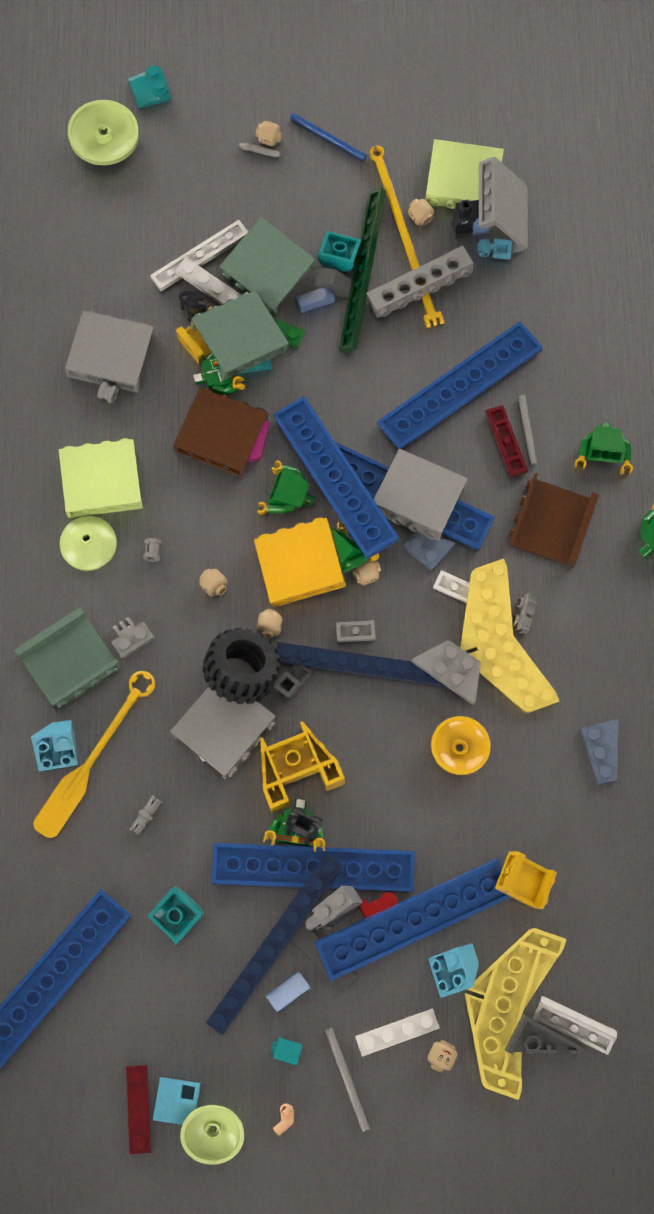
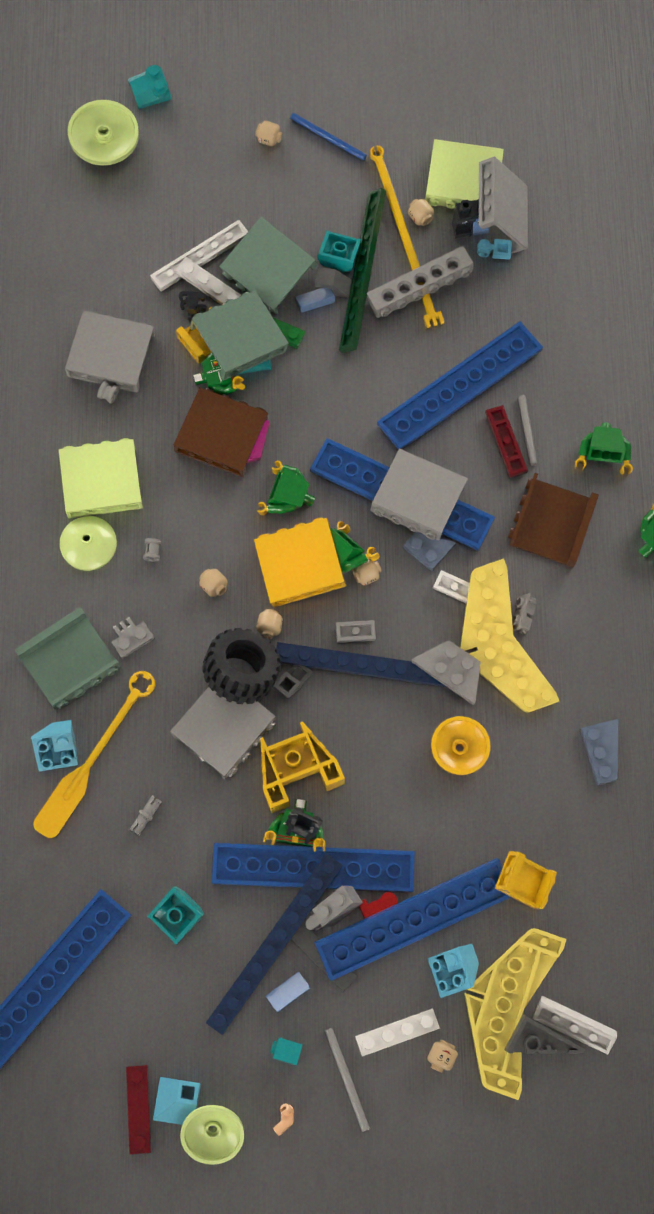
(258, 149): light grey piece -> none
(336, 478): blue plate -> none

